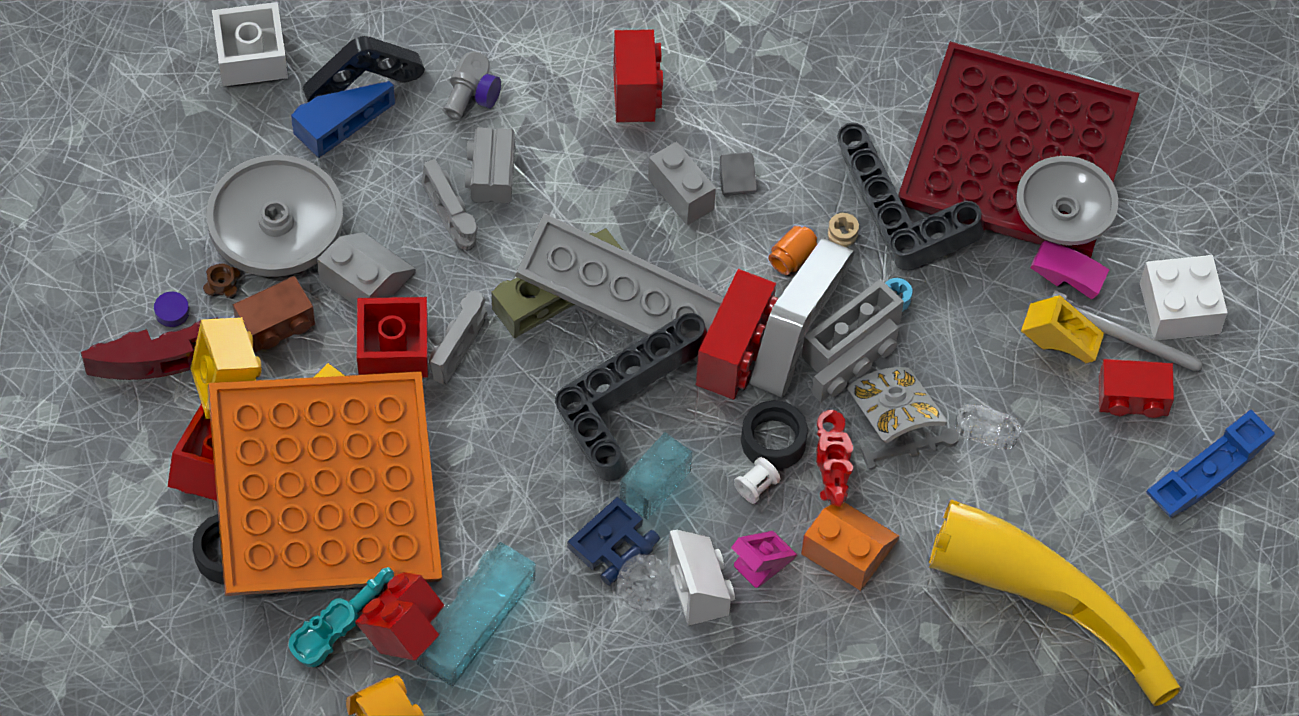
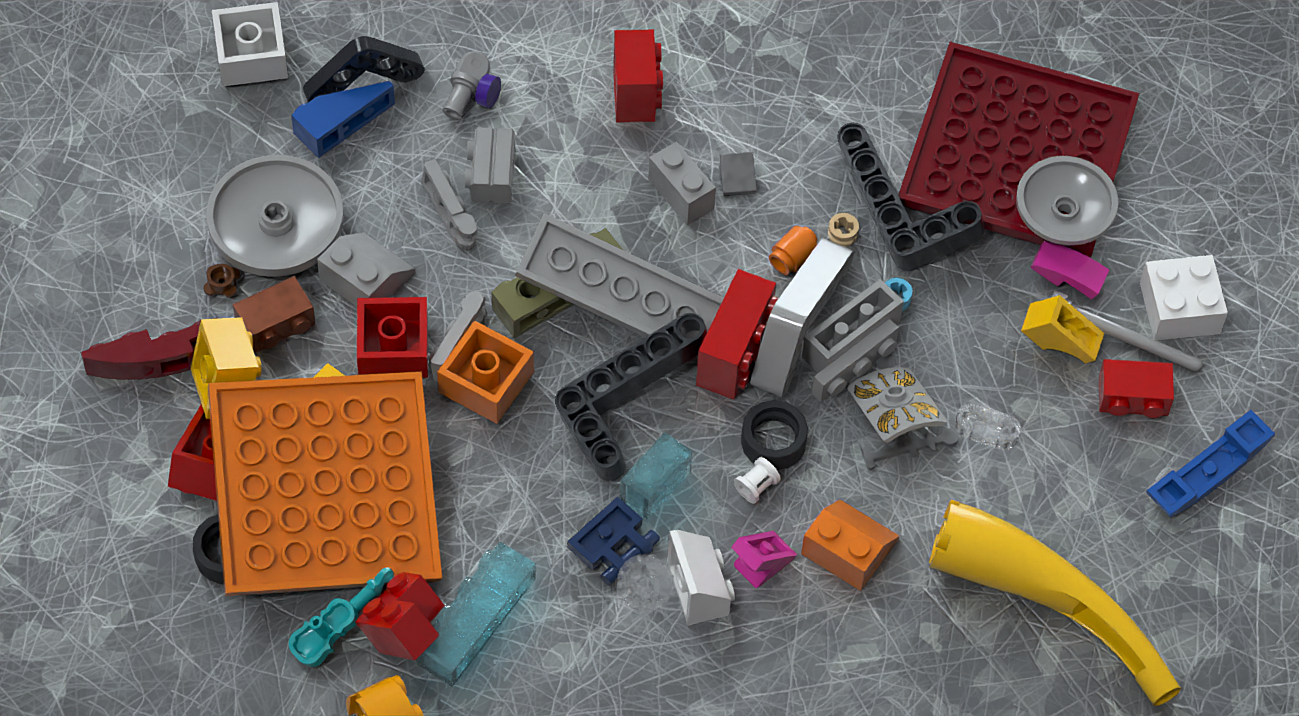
(171, 309): dark purple tile -> none
(485, 372): none -> orange brick
(834, 457): red animal -> none

